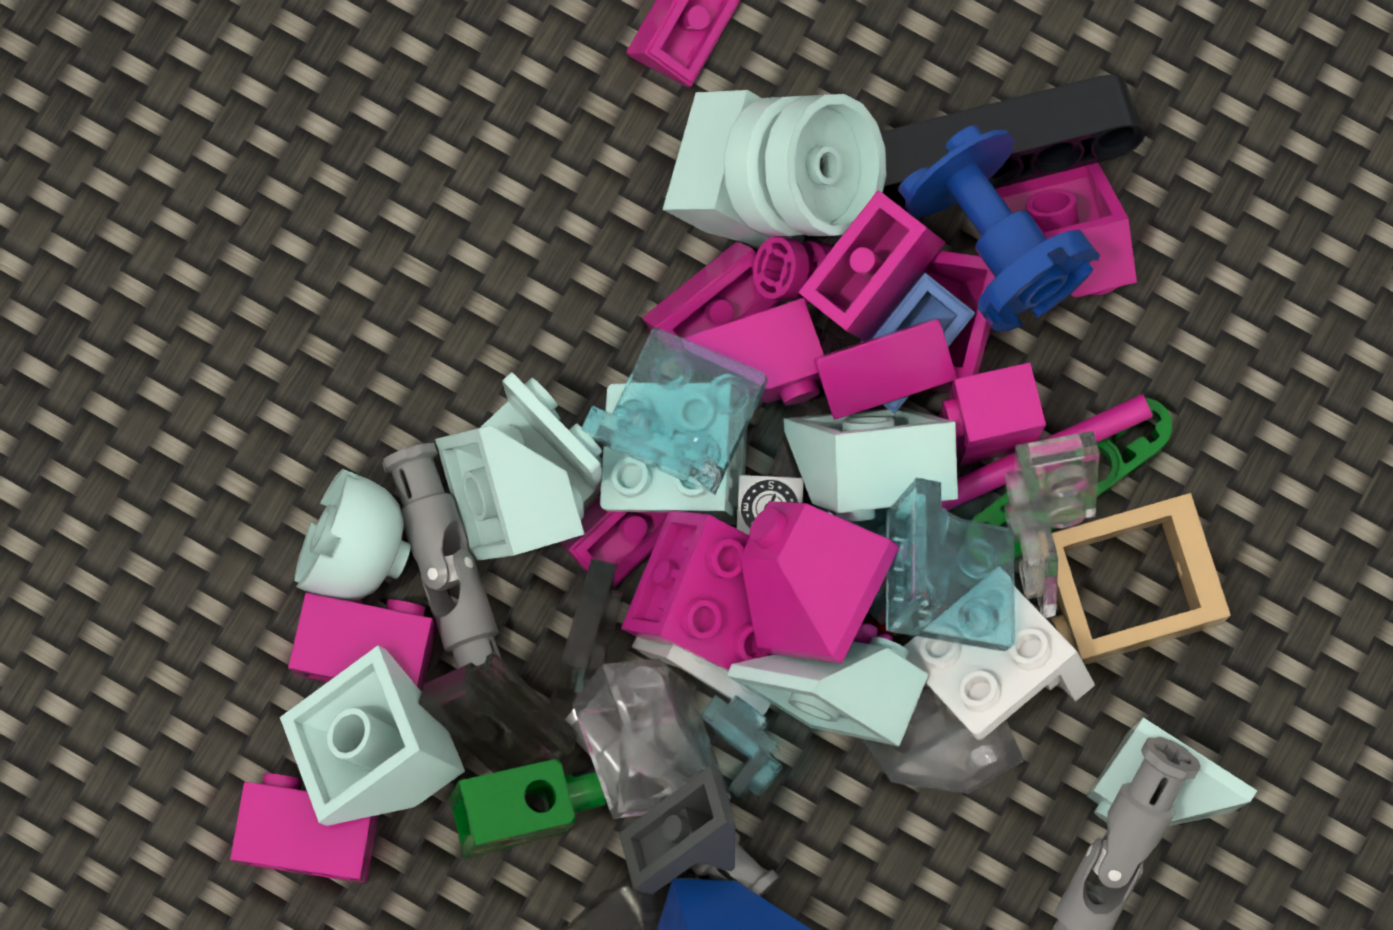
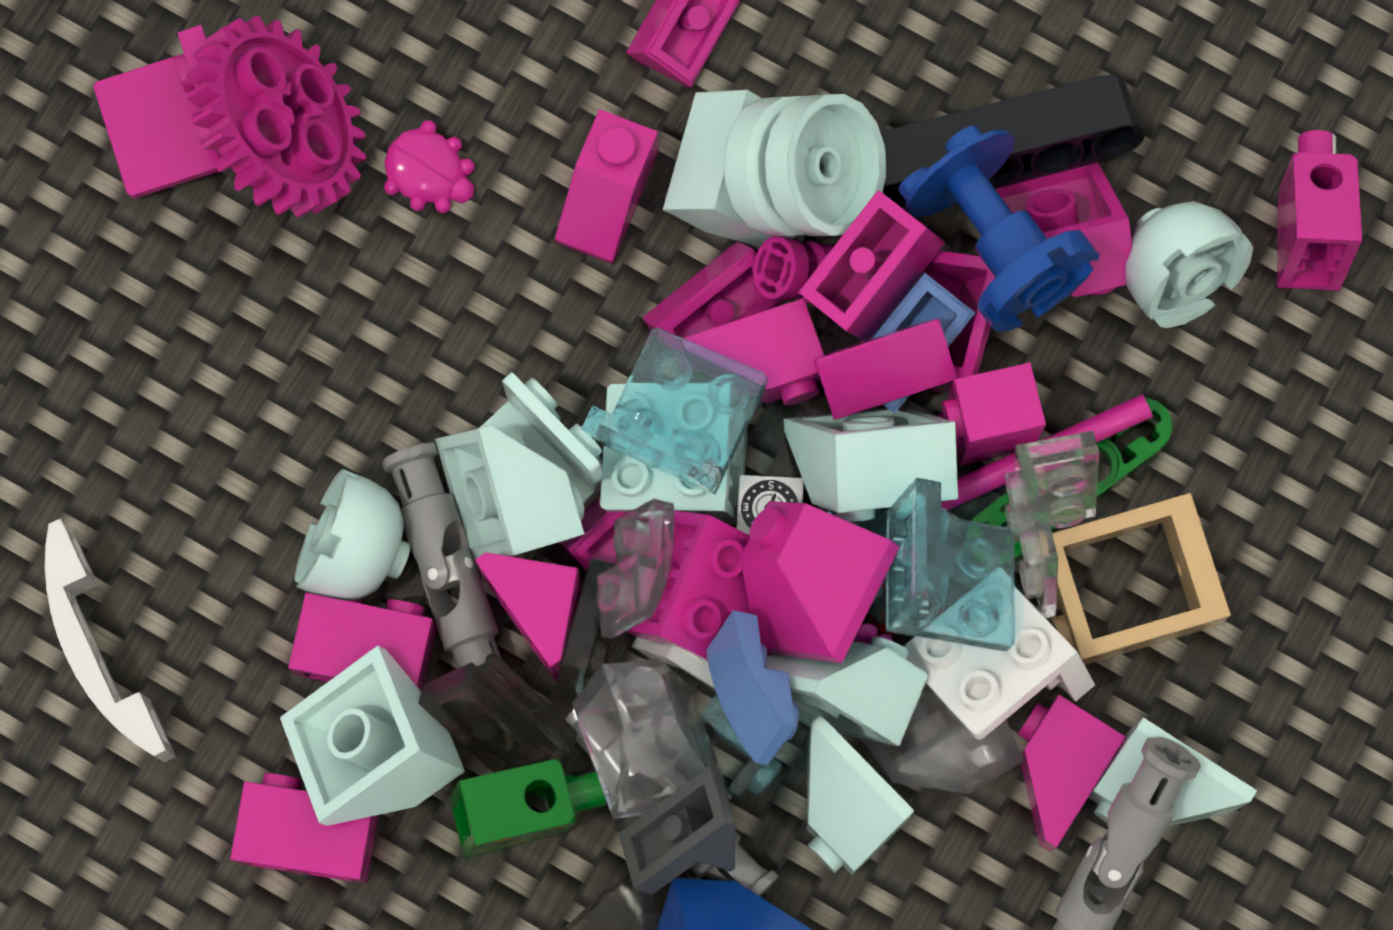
(66, 577): none -> white slope
(152, 122): none -> dark pink bracket
(276, 116): none -> dark pink gear
(428, 169): none -> dark pink piece
(538, 600): none -> dark pink slope
(607, 186): none -> dark pink slope
(644, 556): none -> clear slope
(750, 694): none -> medium blue slope
(847, 802): none -> light aqua slope
(1063, 764): none -> dark pink slope
(1182, 258): none -> light aqua cylinder
(1318, 215): none -> dark pink torso

